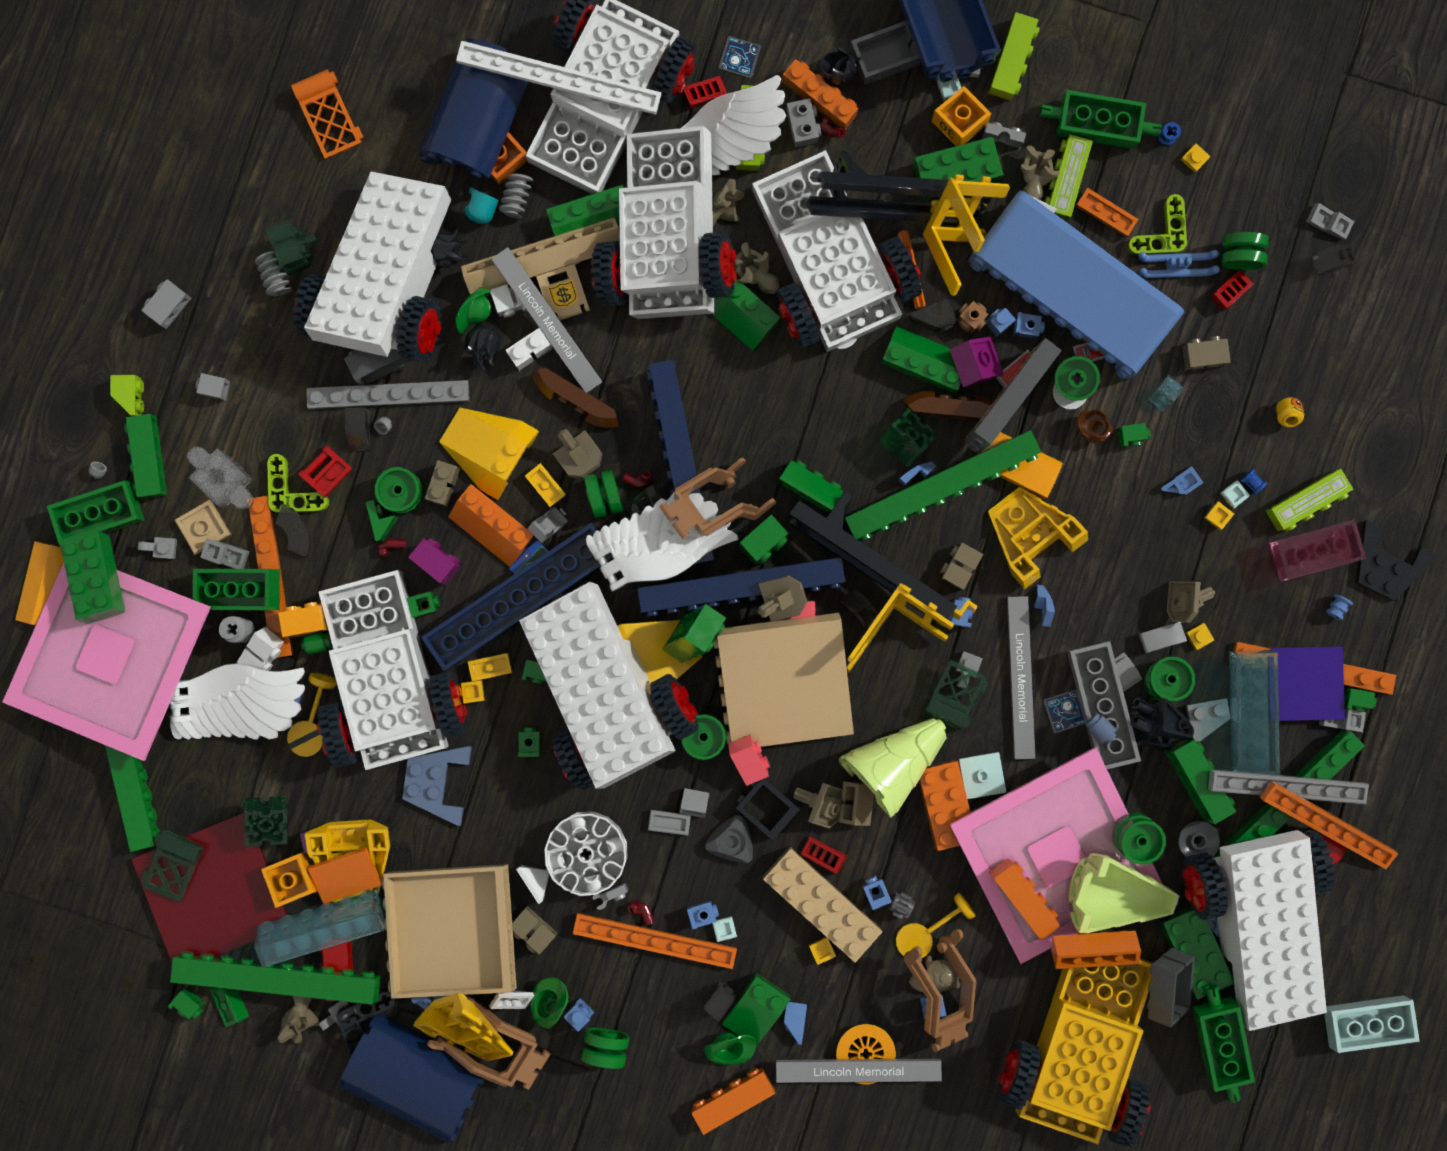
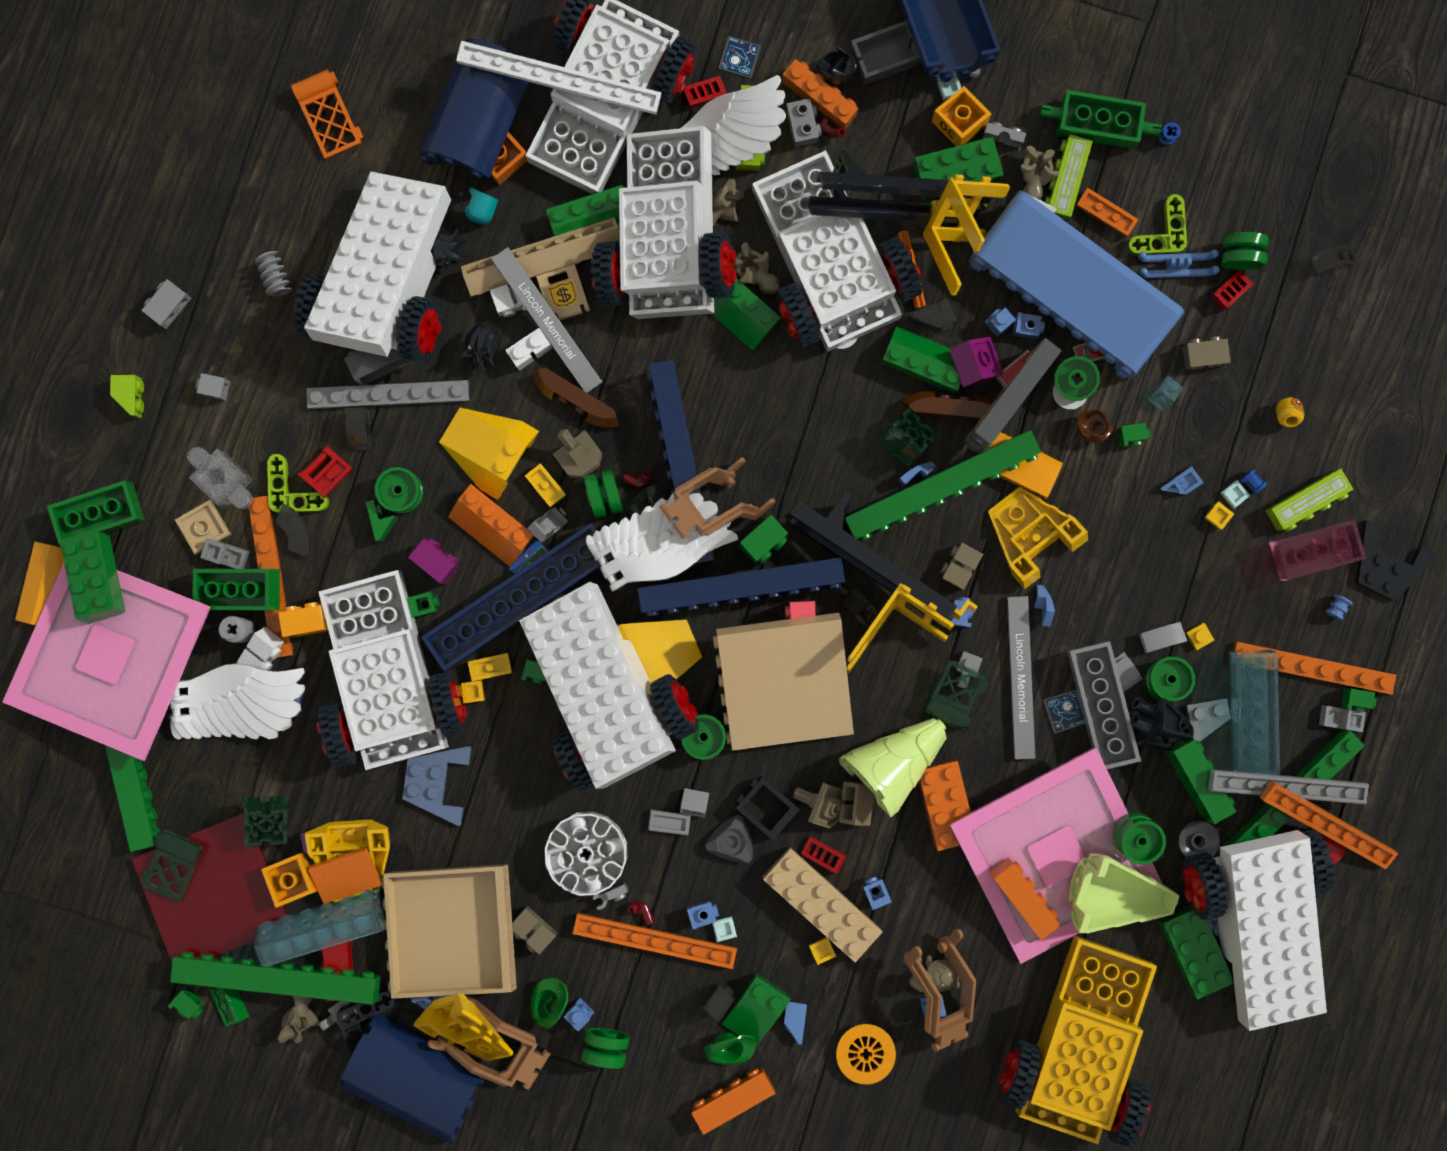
(97, 470): light grey hinge -> none
(145, 456): green brick -> none
(161, 547): light grey plate -> none
(290, 247): clear green brick -> none
(304, 736): yellow piece -> none
(316, 642): green brick -> none
(383, 425): light grey hinge -> none
(390, 543): dark red arm -> none
(438, 490): dark tan piece -> none
(474, 309): green hat -> none
(511, 1000): white slope -> none
(514, 195): light grey piece -> none
(533, 750): green brick -> none
(535, 880): white slope -> none
(694, 633): green brick -> none
(748, 759): coral brick -> none
(782, 598): dark tan piece -> none
(811, 486): green slope -> none
(858, 1070): light grey tile -> none
(901, 905): flat silver gear -> none
(918, 935): yellow piece -> none
(969, 323): medium nougat brick -> none
(982, 775): light aqua plate -> none
(1013, 56): lime brick -> none
(1095, 949): orange brick -> none
(1101, 728): sand blue brick -> none
(1170, 987): dark grey piece -> none
(1185, 600): dark tan piece -> none
(1195, 158): yellow plate -> none
(1223, 1043): green brick -> none
(1310, 683): dark purple piece -> none
(1330, 222): light grey slope -> none
(1371, 1024): light aqua brick -> none

